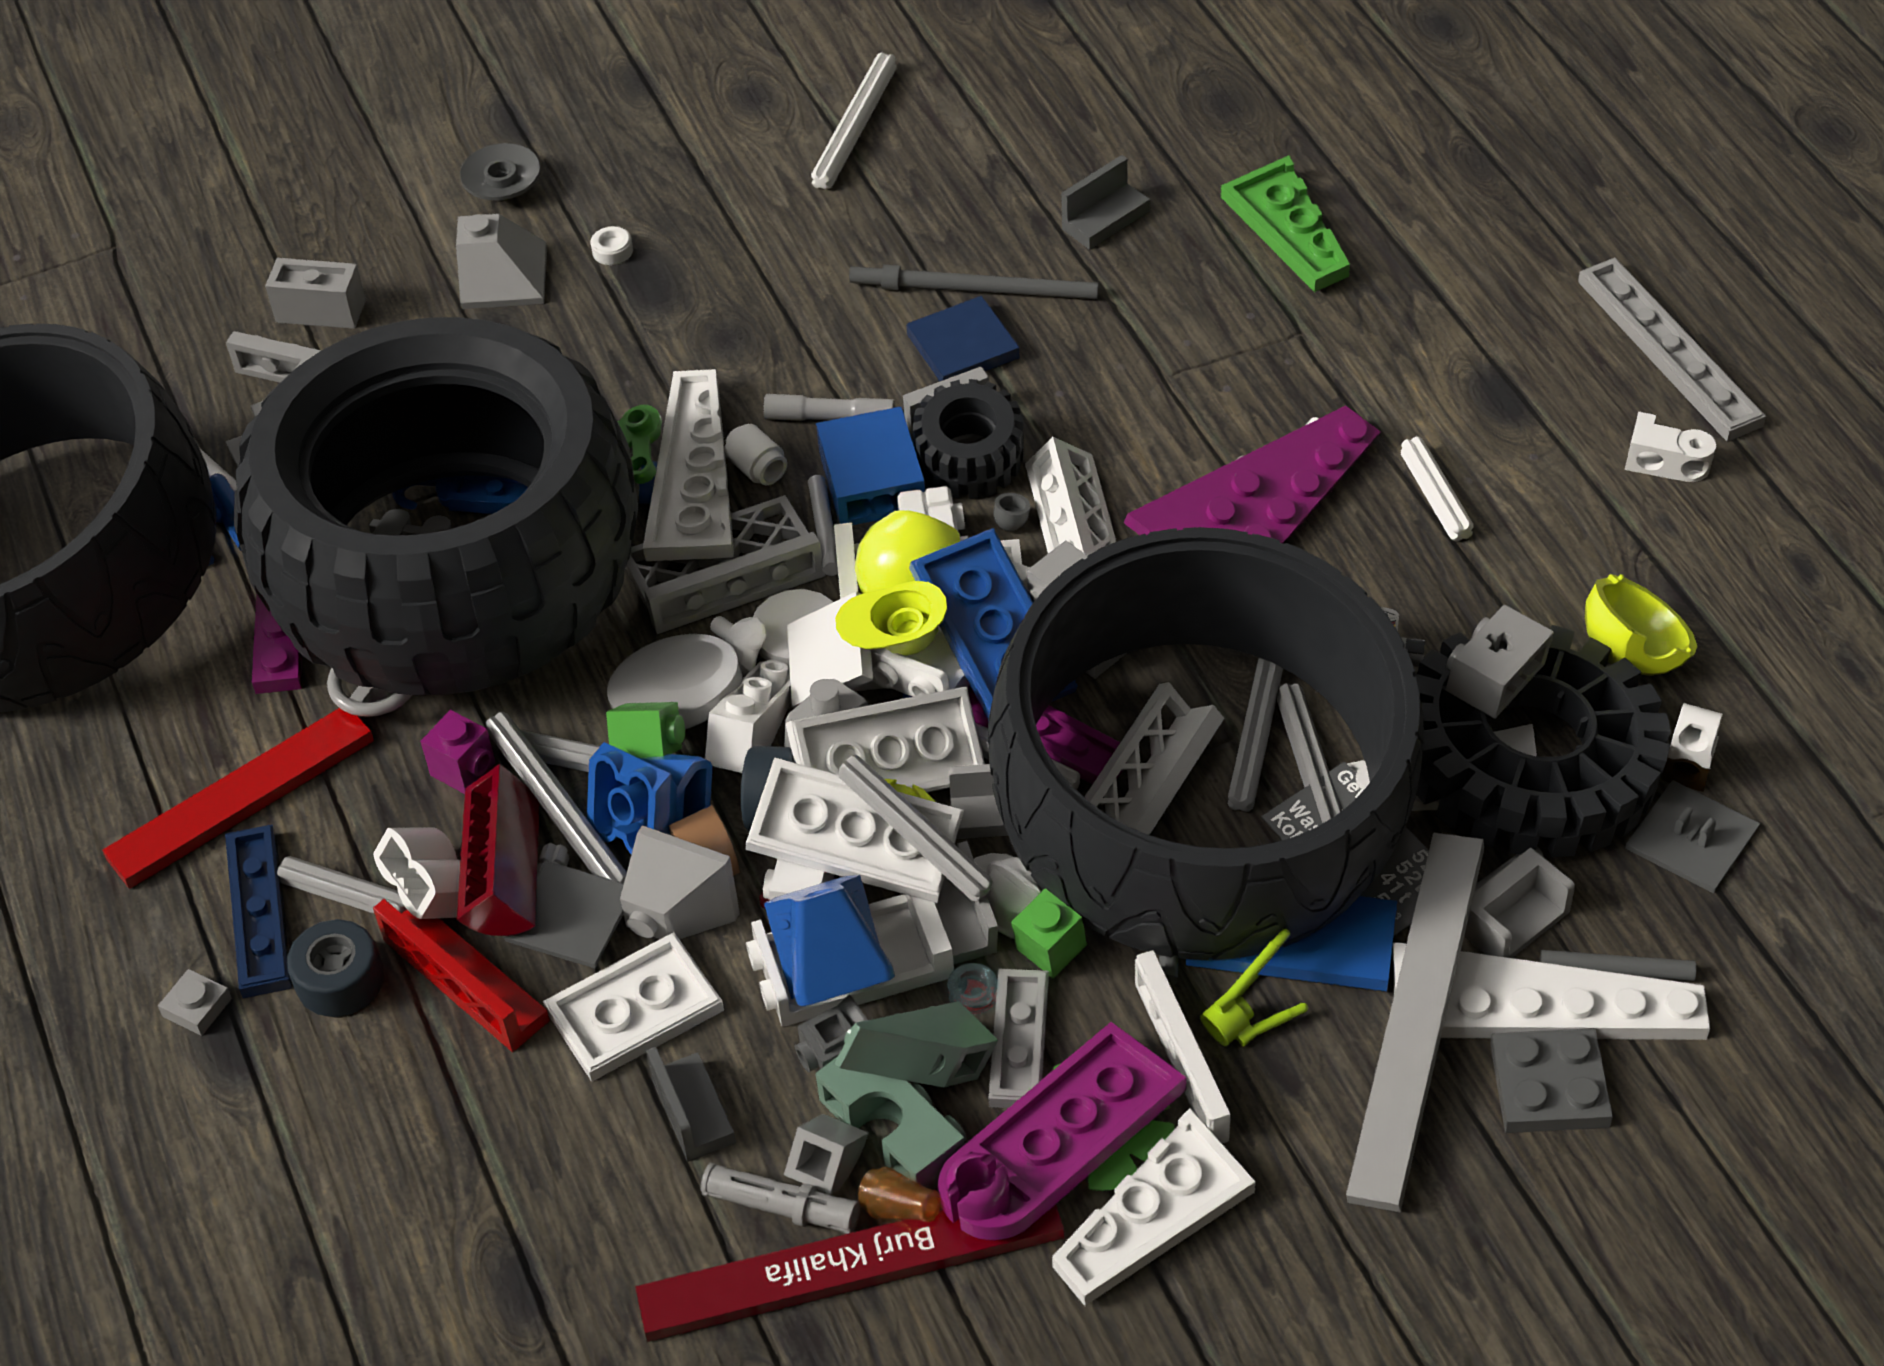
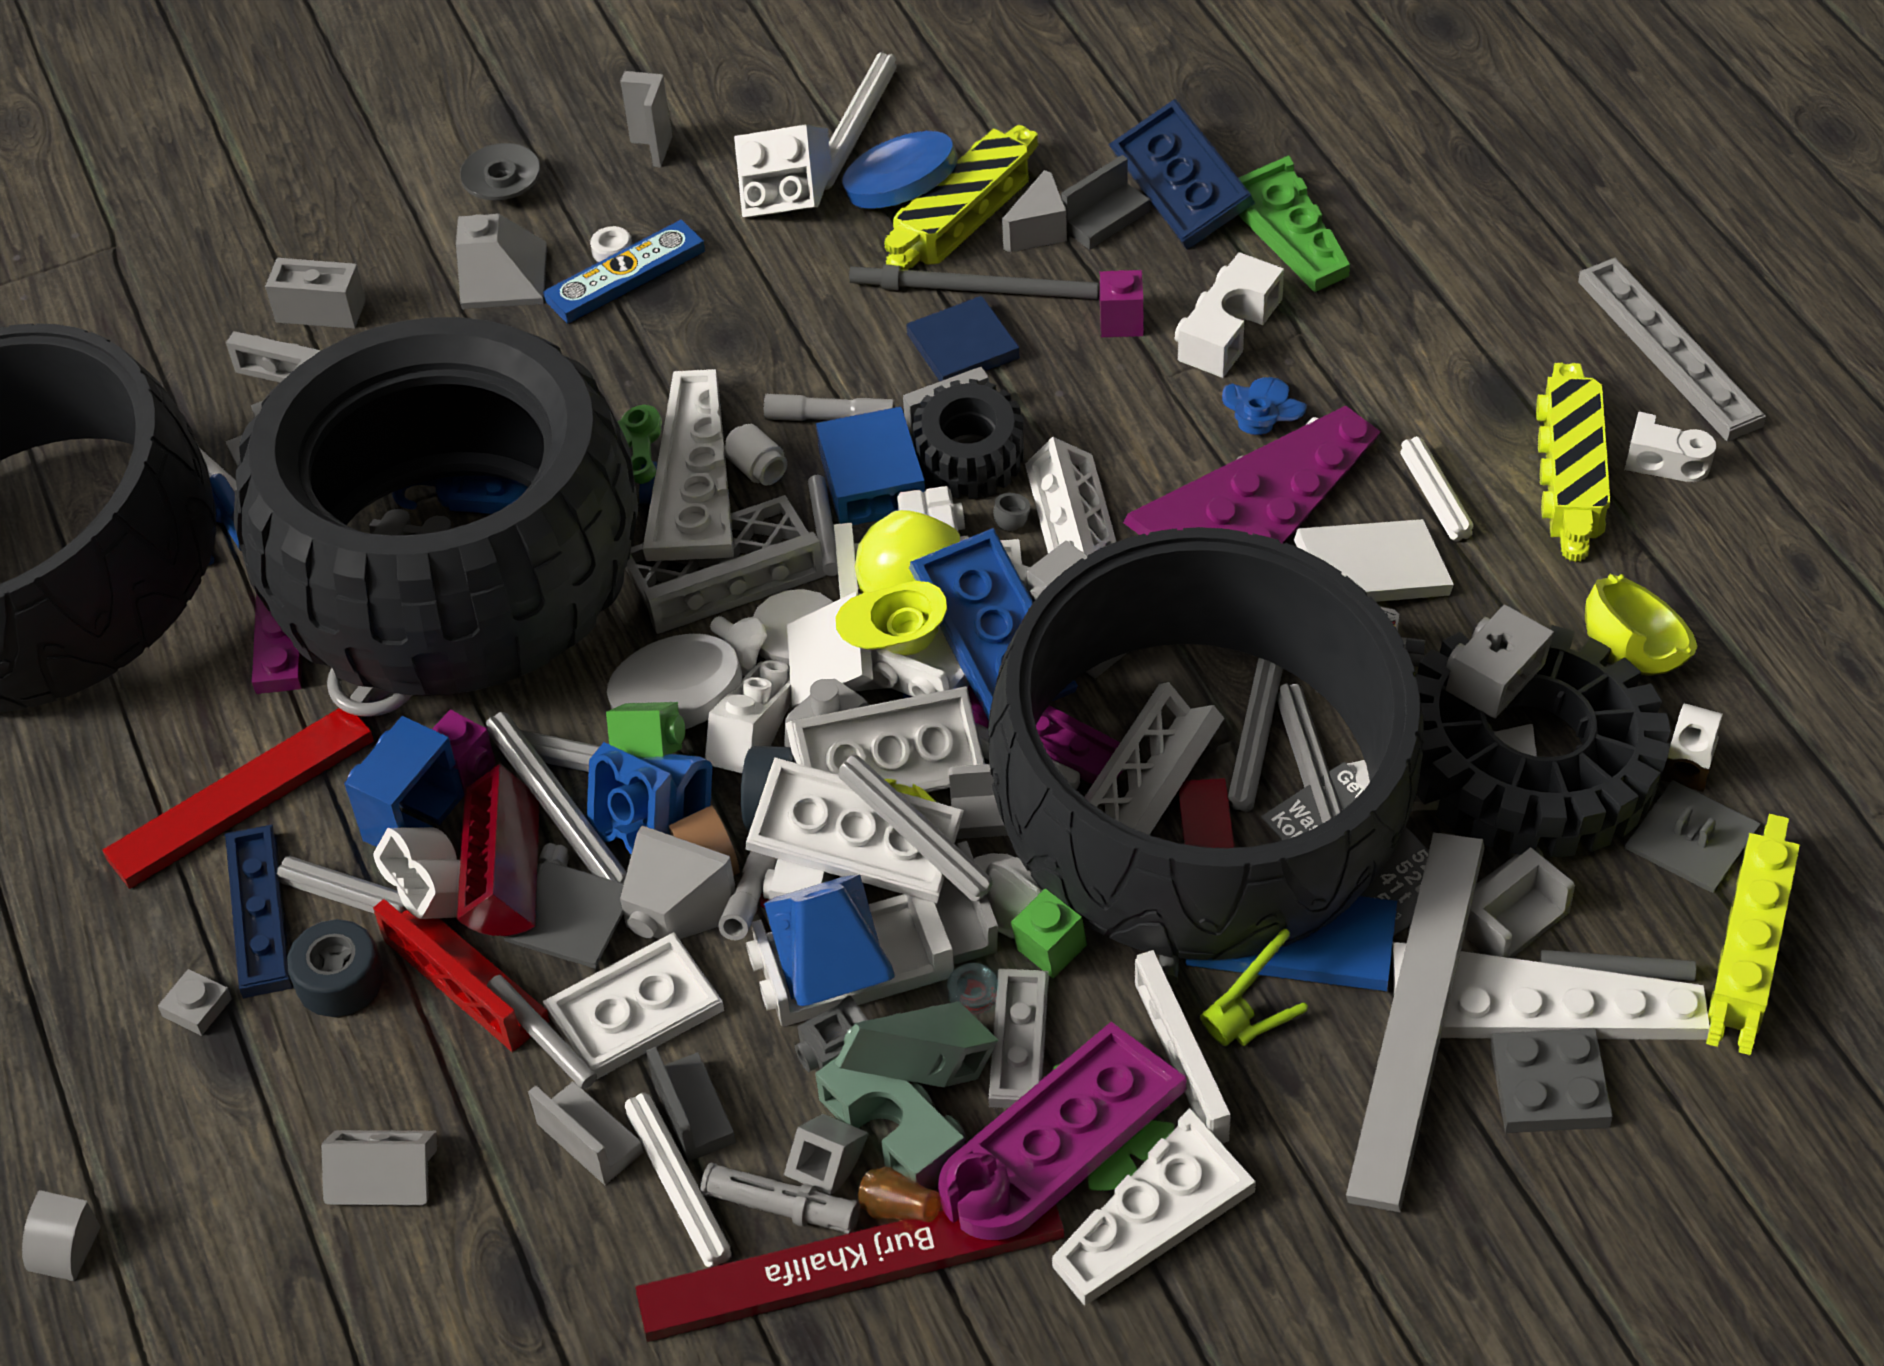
(58, 1235): none -> light grey brick
(377, 1167): none -> light grey panel
(406, 770): none -> blue piece
(544, 1034): none -> light grey bar
(586, 1131): none -> light grey panel
(624, 271): none -> tile
(647, 112): none -> light grey panel
(678, 1180): none -> white axle
(743, 904): none -> light grey piece
(782, 169): none -> white slope
(900, 169): none -> blue piece
(962, 202): none -> neon yellow hinge
(1036, 217): none -> light grey slope
(1121, 303): none -> magenta brick
(1182, 174): none -> dark blue tile
(1205, 813): none -> dark red tile
(1214, 330): none -> white arch
(1262, 404): none -> blue plate
(1383, 558): none -> white tile
(1574, 459): none -> neon yellow hinge
(1753, 935): none -> neon yellow hinge

